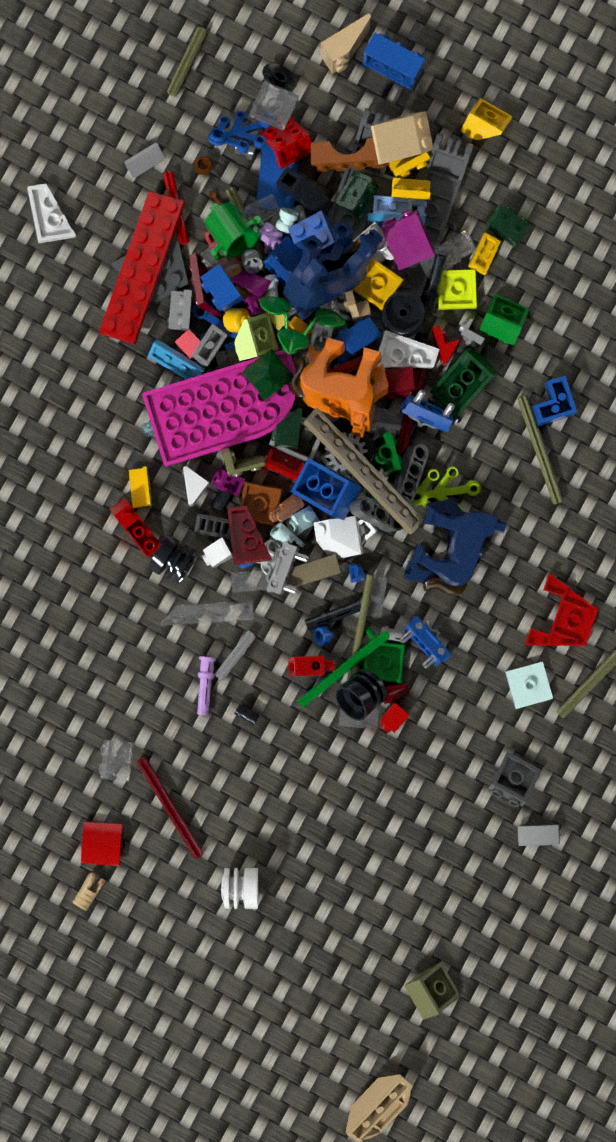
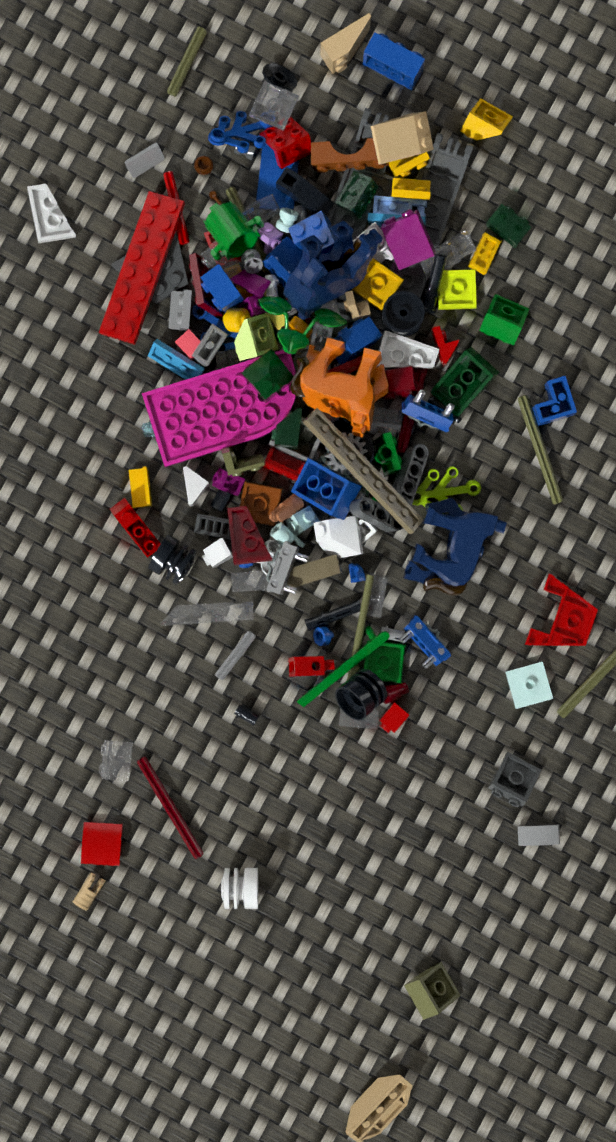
(206, 675): lavender pin -> none
(471, 338): light grey bracket -> none

